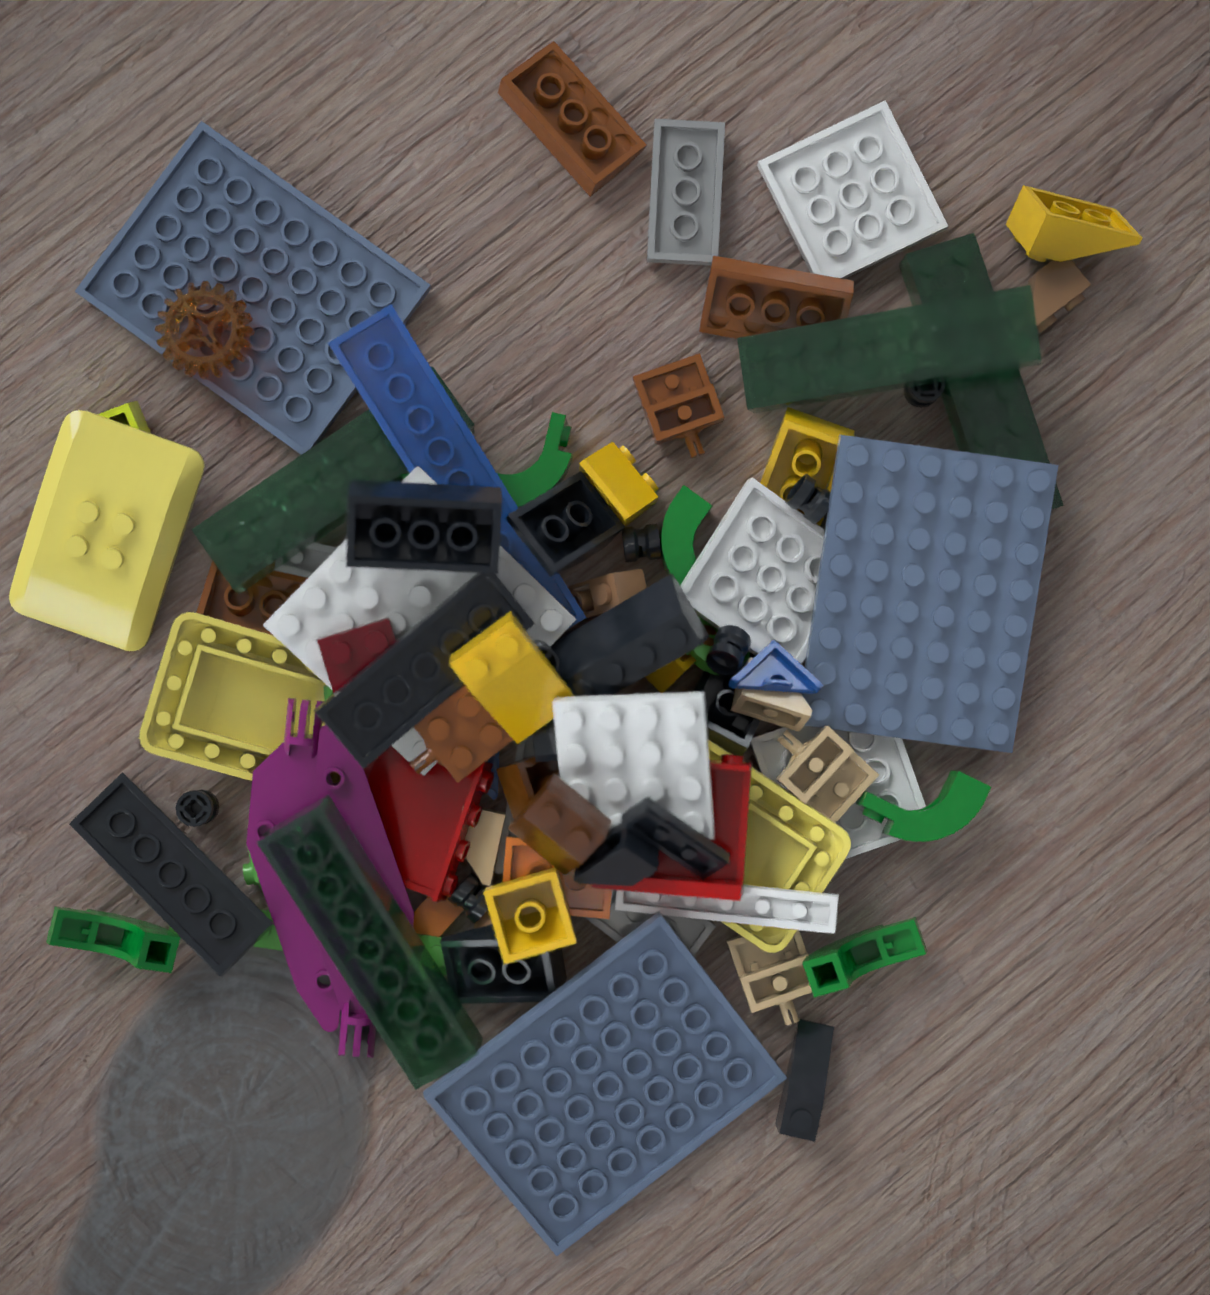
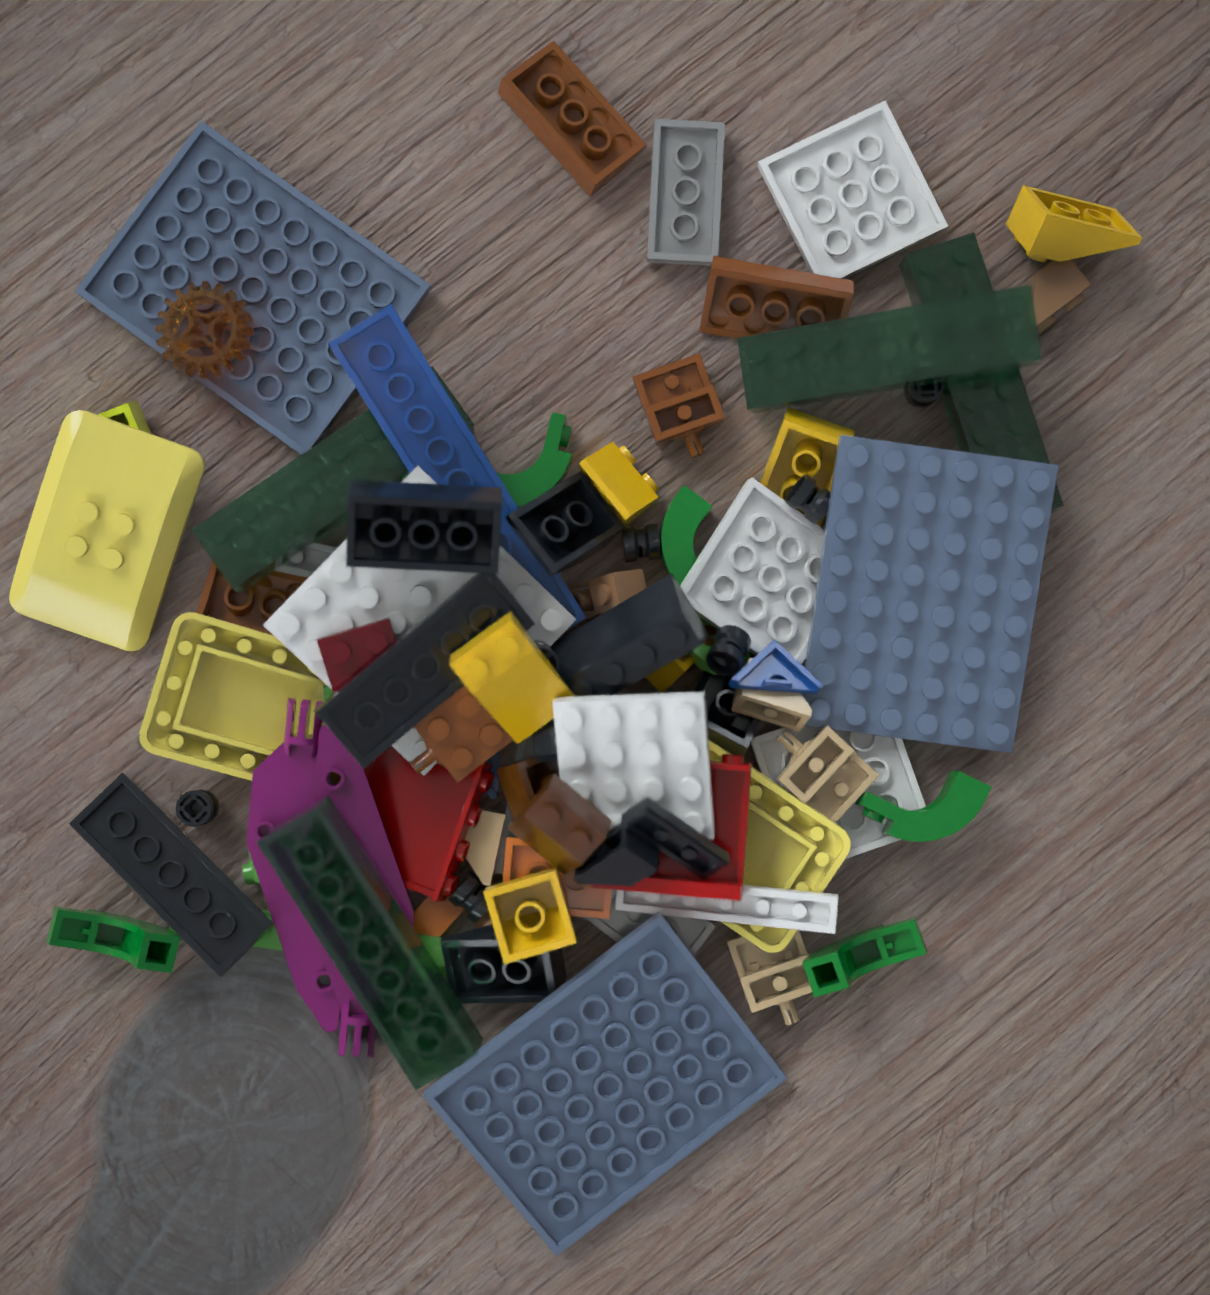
(806, 1081): black slope -> none

